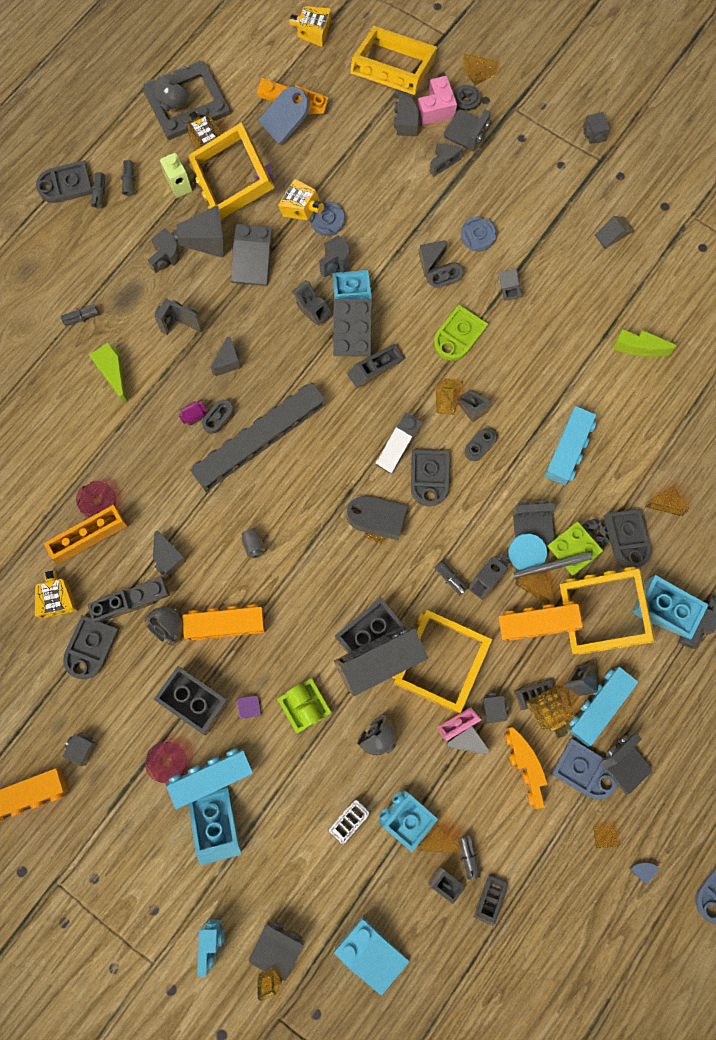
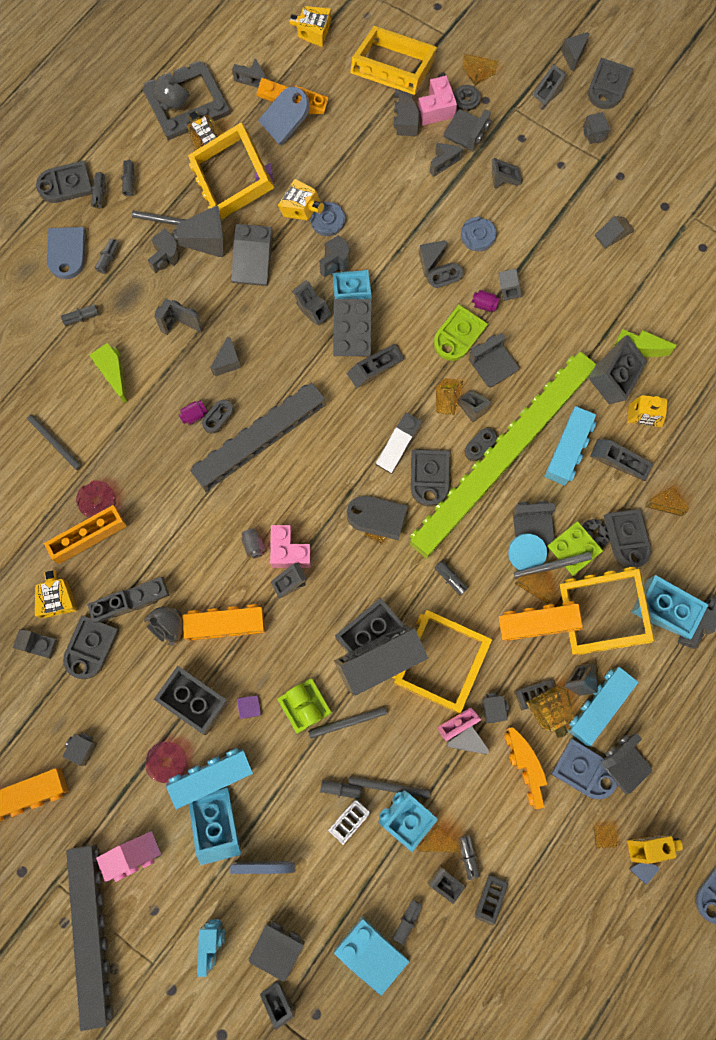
(35, 643): none -> dark grey slope
(54, 442): none -> dark grey bar
(65, 249): none -> sand blue tile
(89, 938): none -> dark grey brick
(106, 256): none -> dark grey axle
(127, 857): none -> bright pink brick
(156, 218): none -> dark grey bar
(165, 555): dark grey slope -> none
(173, 170): yellowish green torso -> none
(248, 76): none -> dark grey slope
(262, 867): none -> sand blue tile
(268, 983): clear yellow slope -> none
(278, 1005): none -> dark grey slope
(284, 552): none -> bright pink brick
(289, 580): none -> dark grey slope
(340, 789): none -> dark grey axle
(347, 722): none -> dark grey bar
(379, 737): dark grey cylinder -> none
(388, 787): none -> dark grey bar
(407, 922): none -> dark grey axle
(485, 301): none -> magenta brick
(488, 576): dark grey torso -> none
(492, 360): none -> dark grey bracket
(499, 458): none -> lime brick
(505, 172): none -> dark grey slope
(550, 85): none -> dark grey slope
(573, 49): none -> dark grey slope
(608, 82): none -> dark grey tile
(618, 371): none -> dark grey slope
(621, 459): none -> dark grey slope
(649, 411): none -> yellow torso
(653, 848): none -> yellow torso

